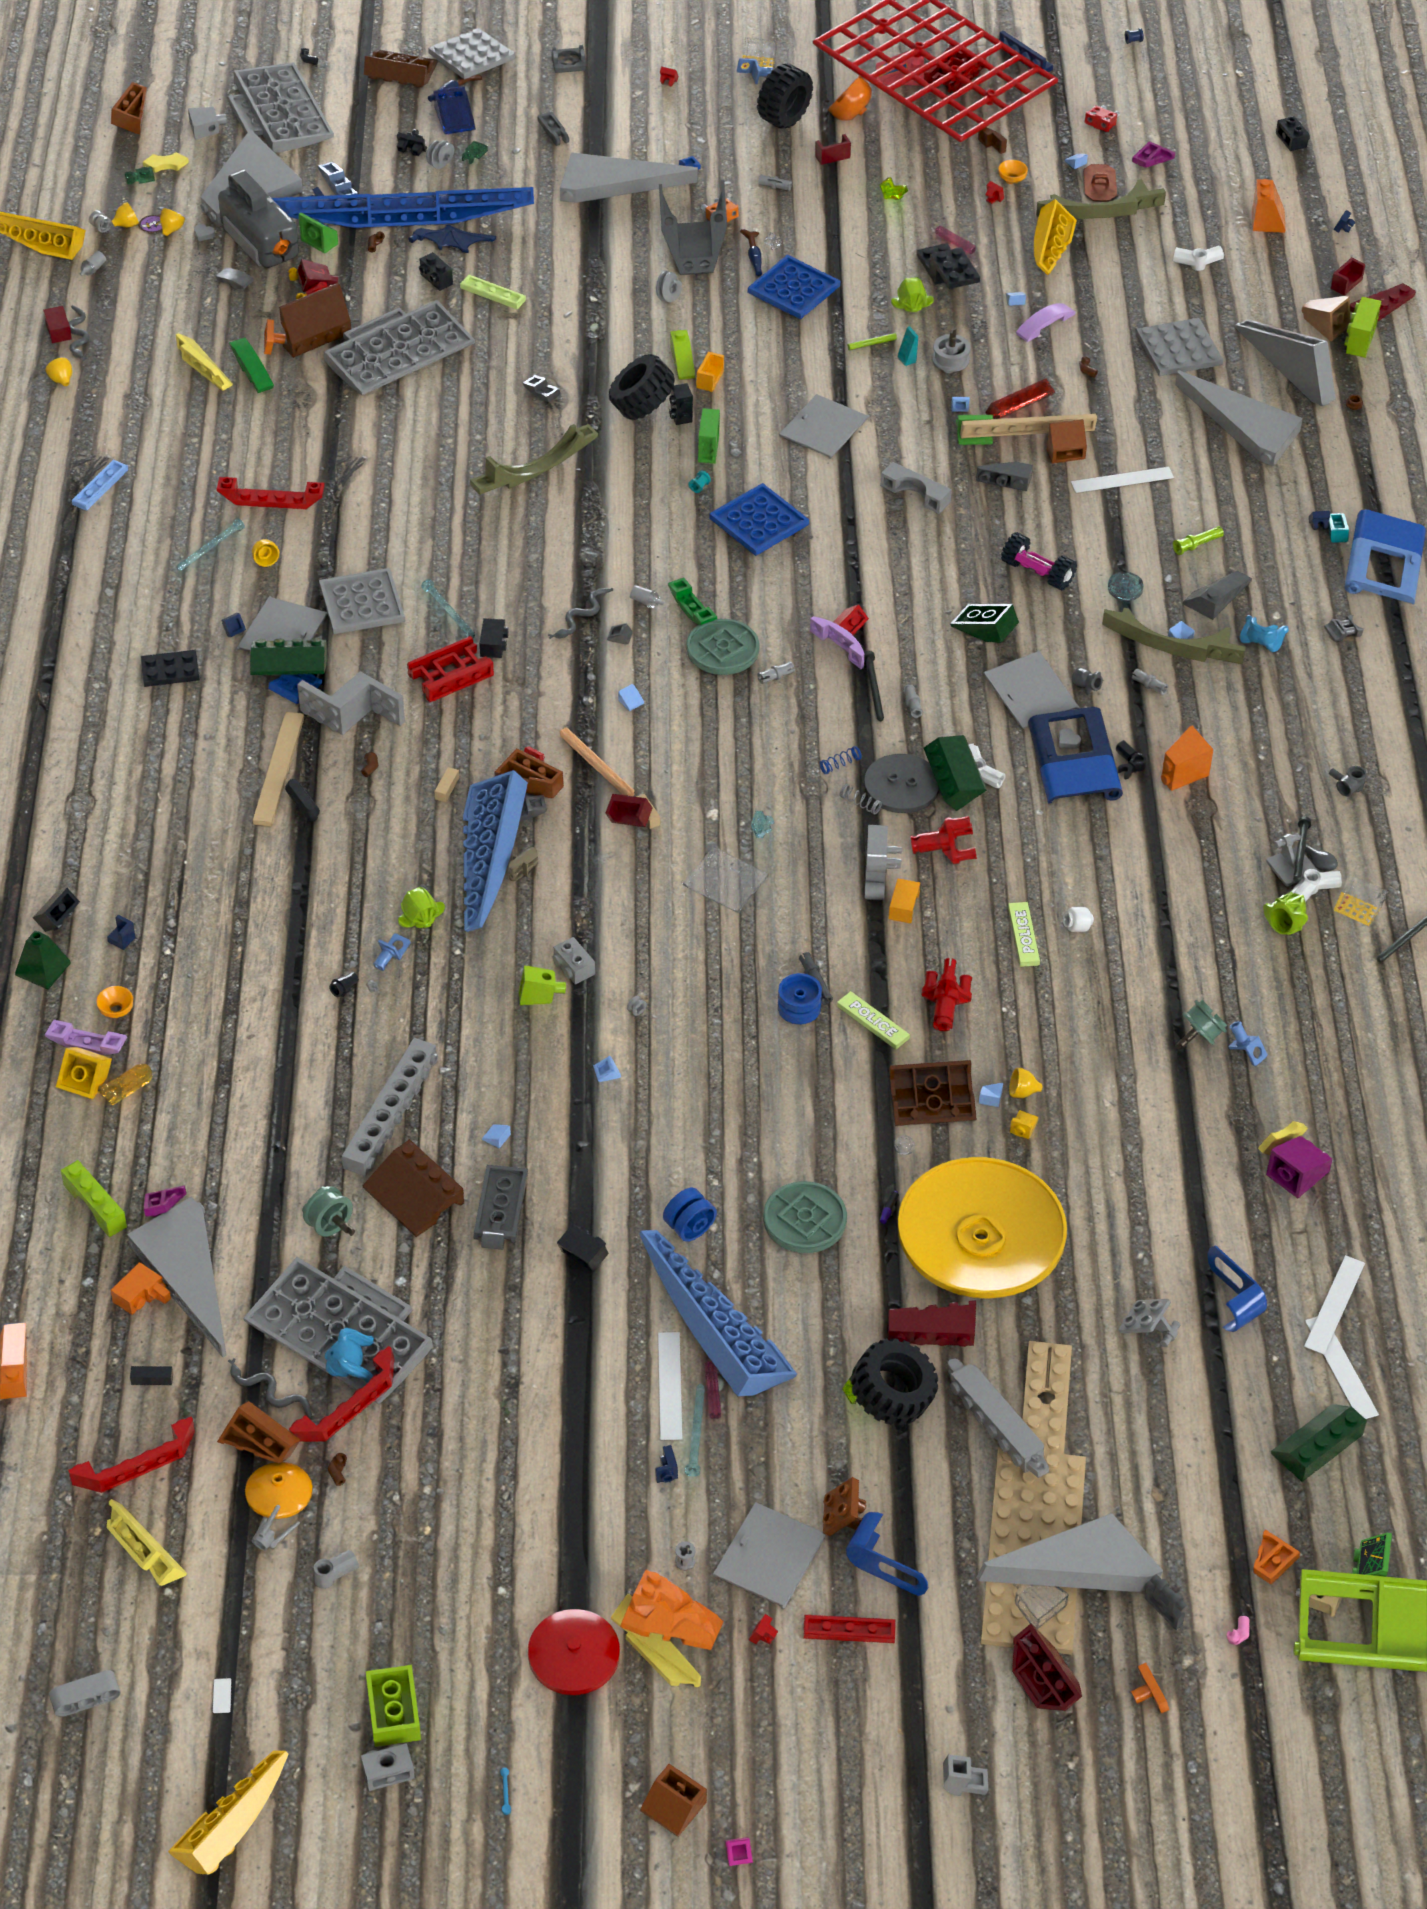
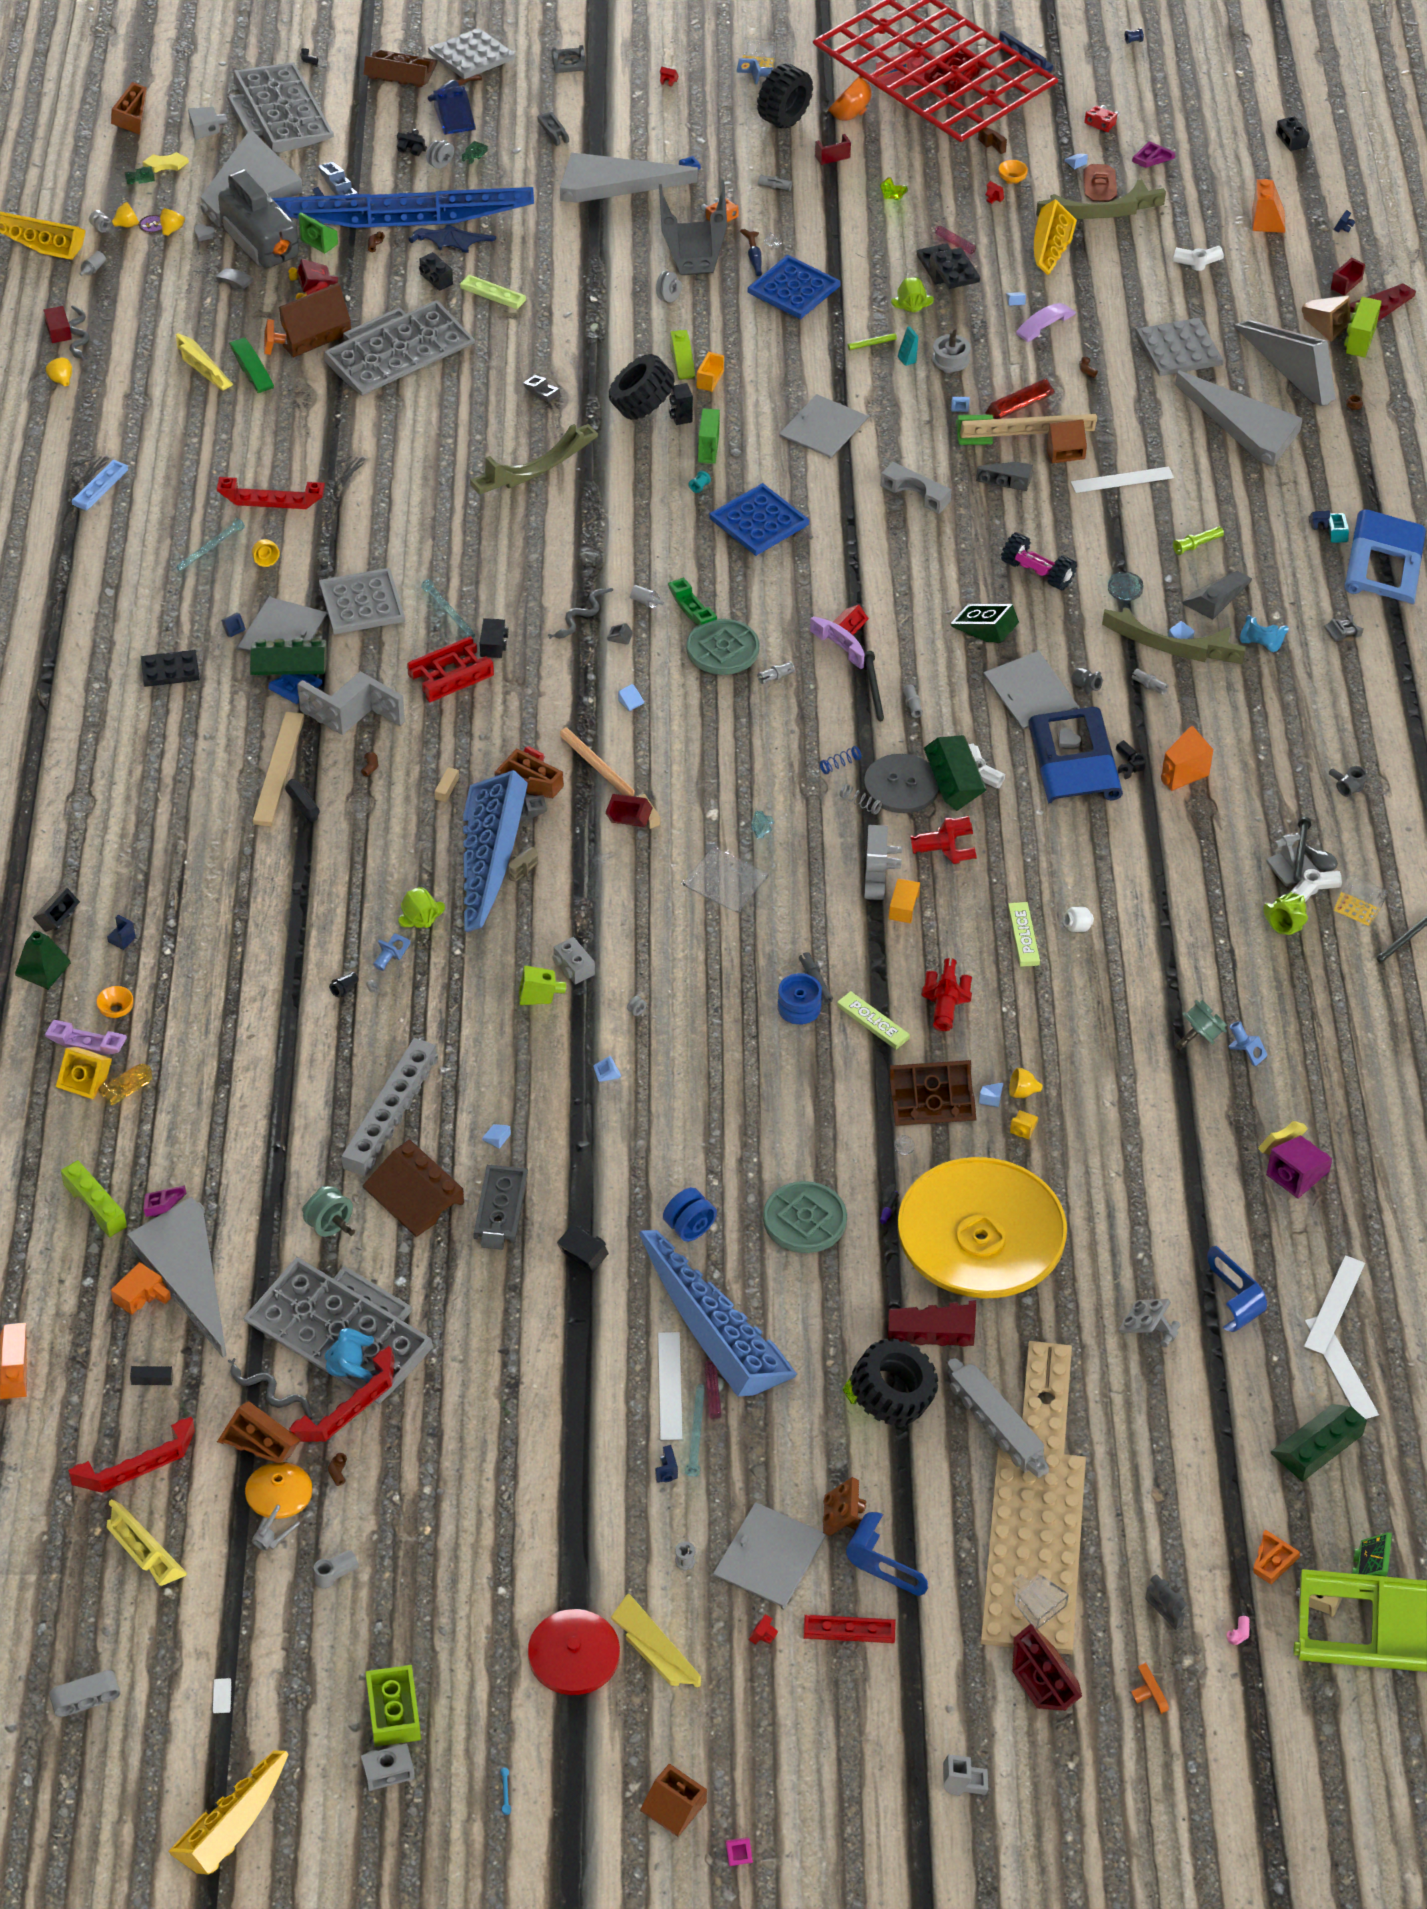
(670, 1611): orange wedge -> none
(1086, 1557): light grey slope -> none

